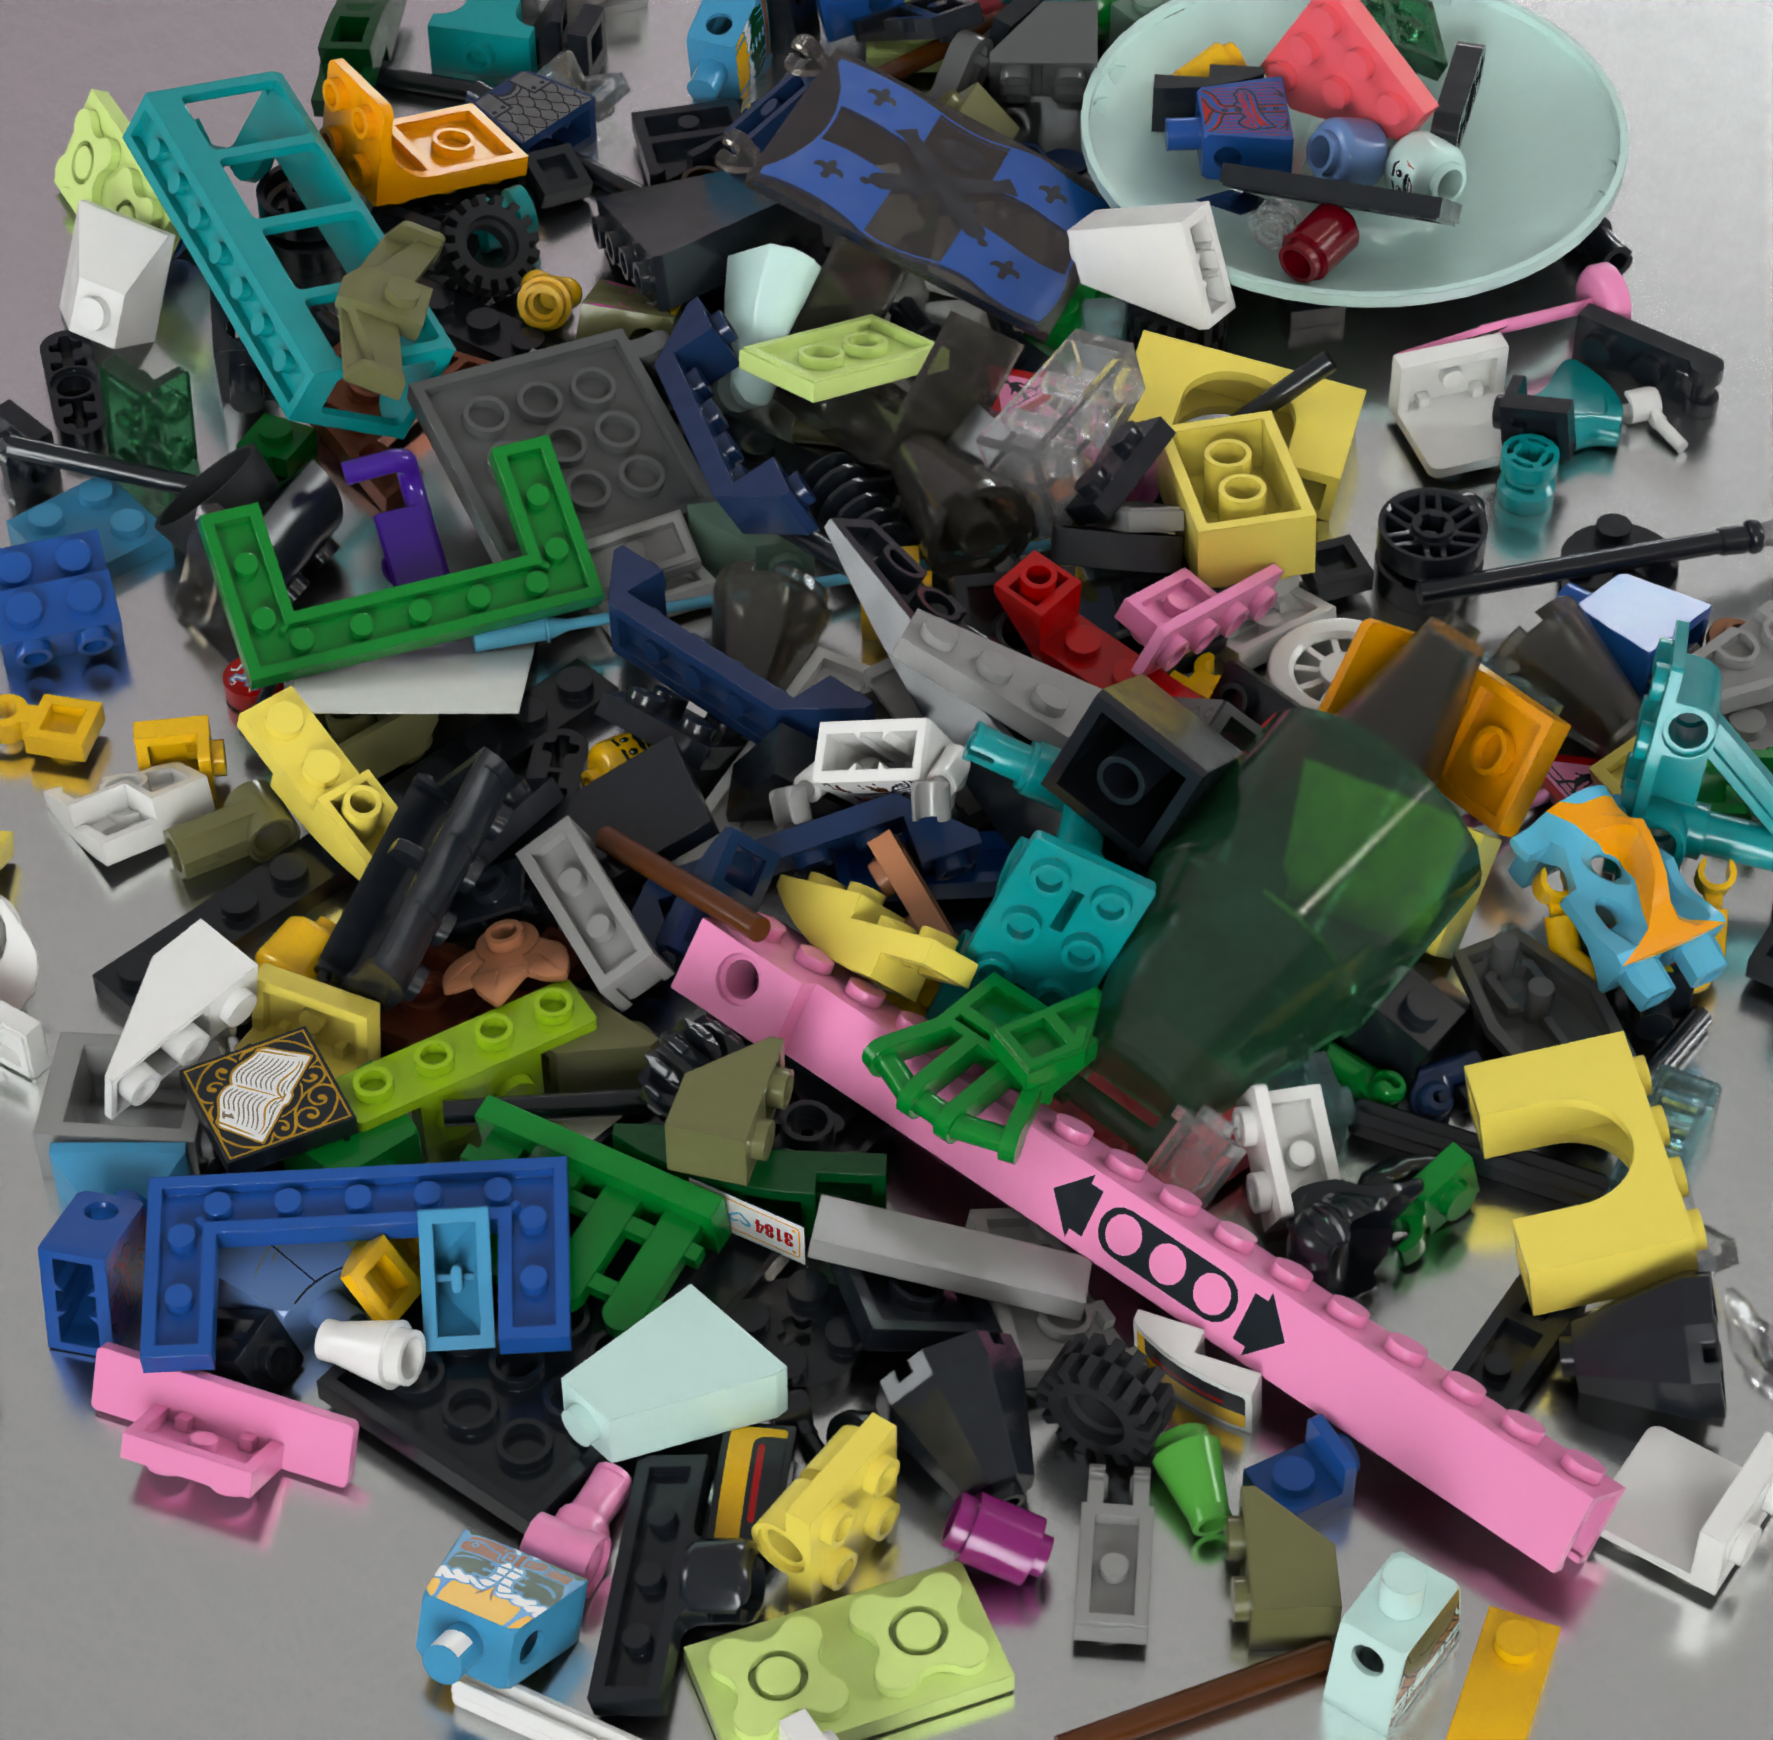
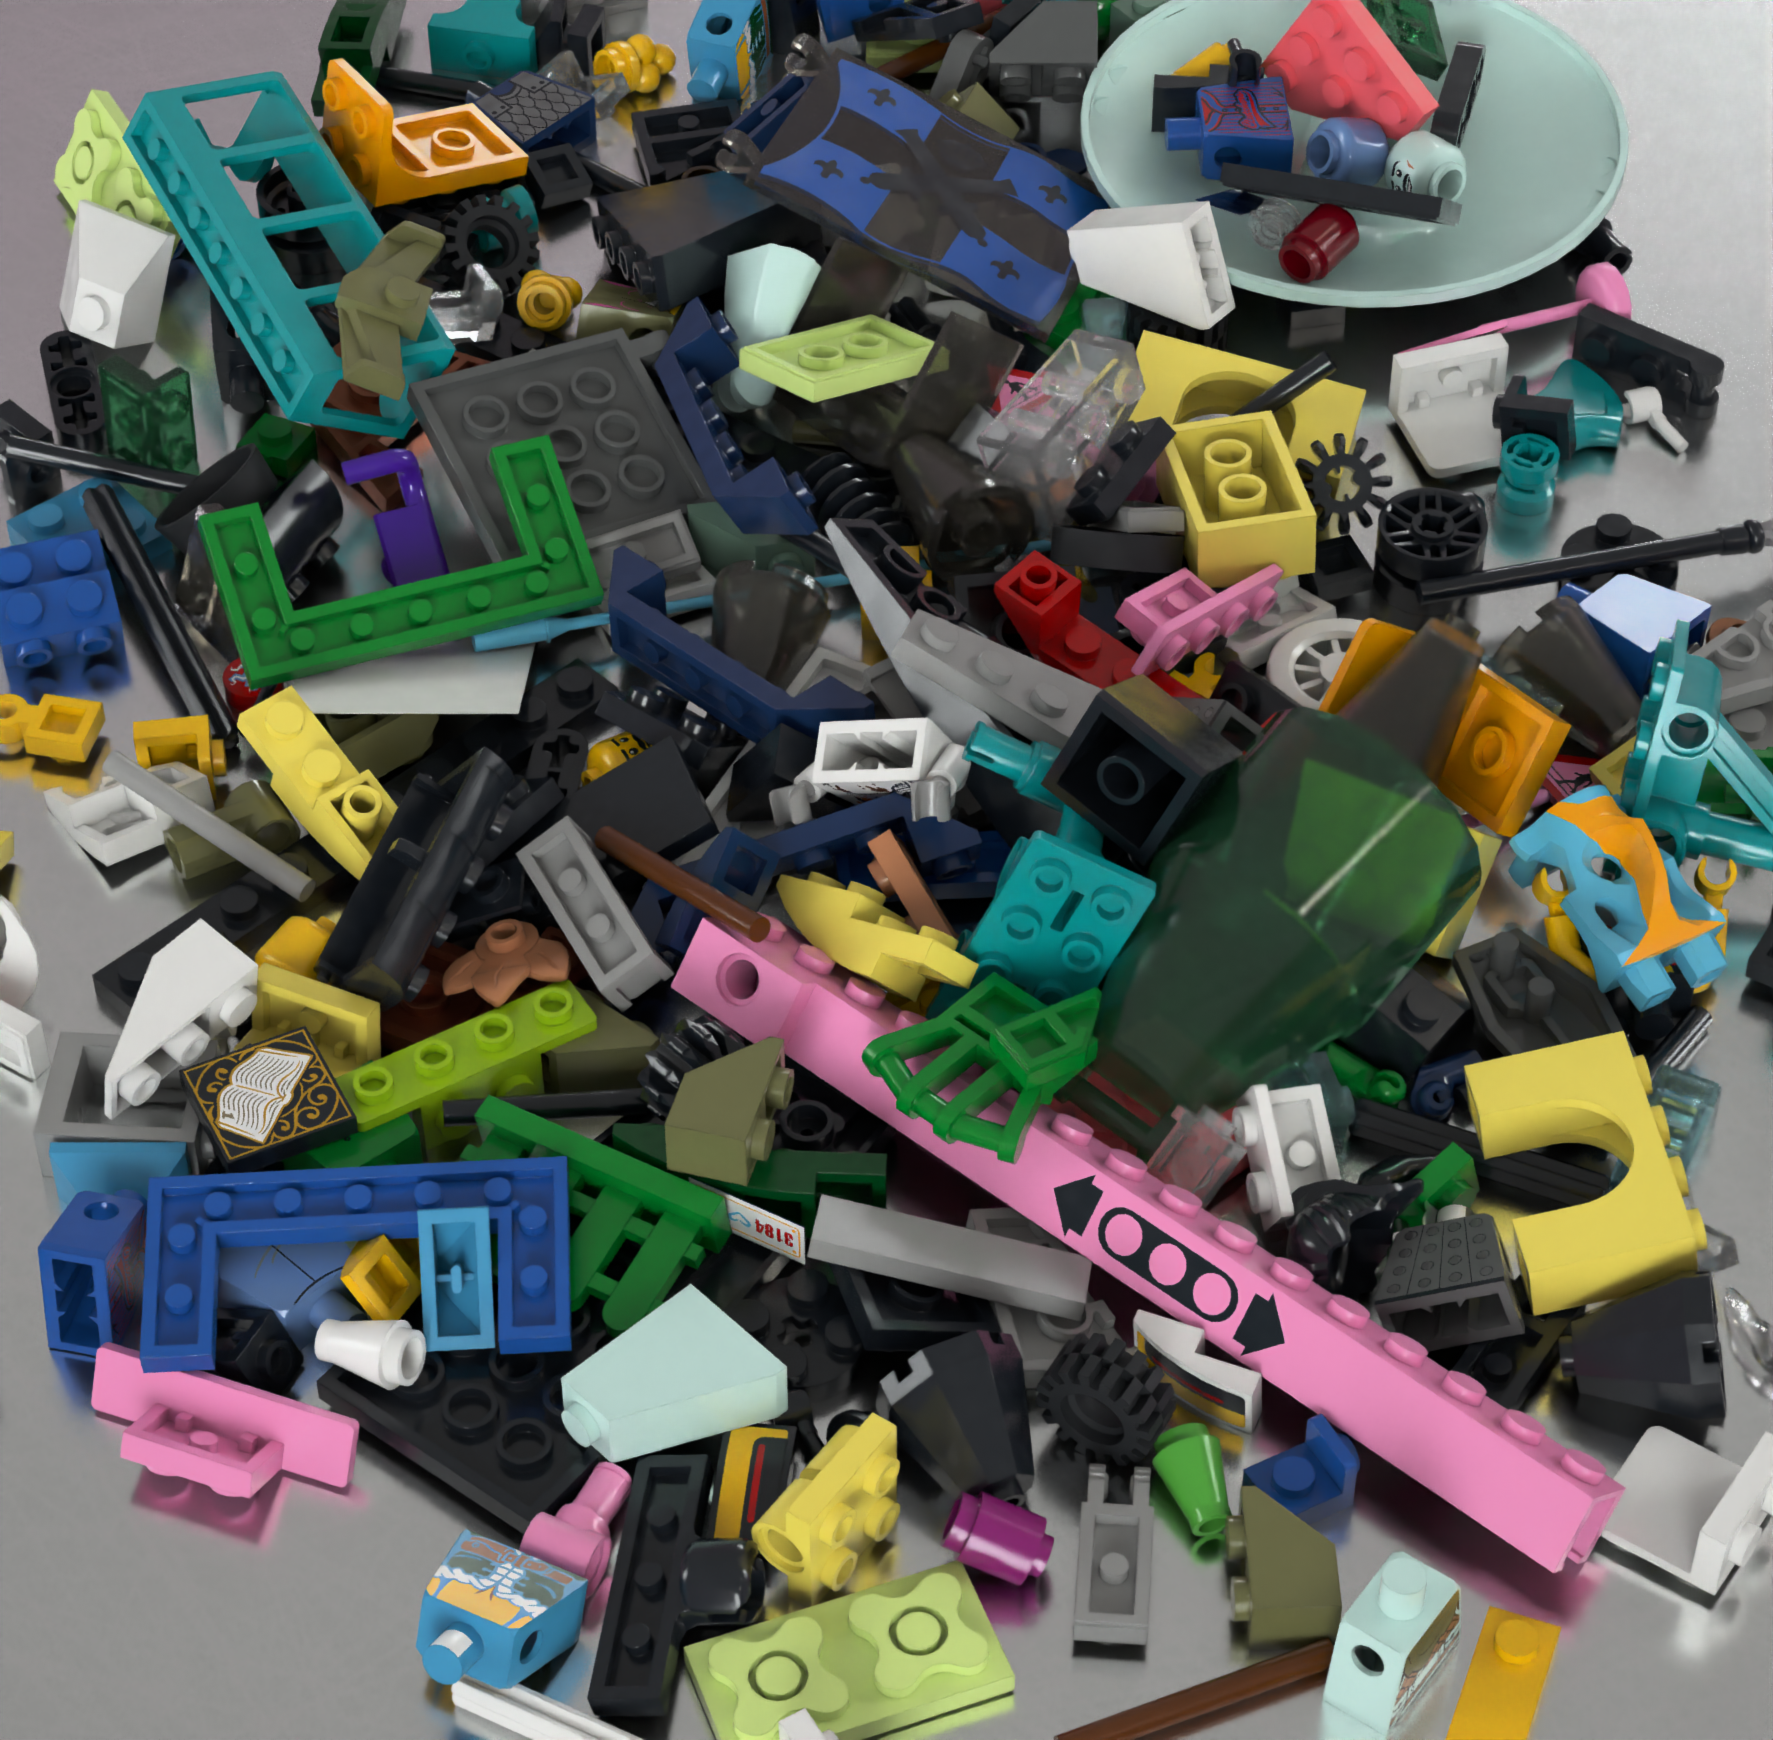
(158, 612): none -> black axle
(209, 826): none -> light grey bar
(471, 312): none -> clear bracket
(638, 60): none -> yellow piece
(1242, 63): none -> black hand
(1361, 478): none -> black gear
(1450, 1282): none -> dark grey torso

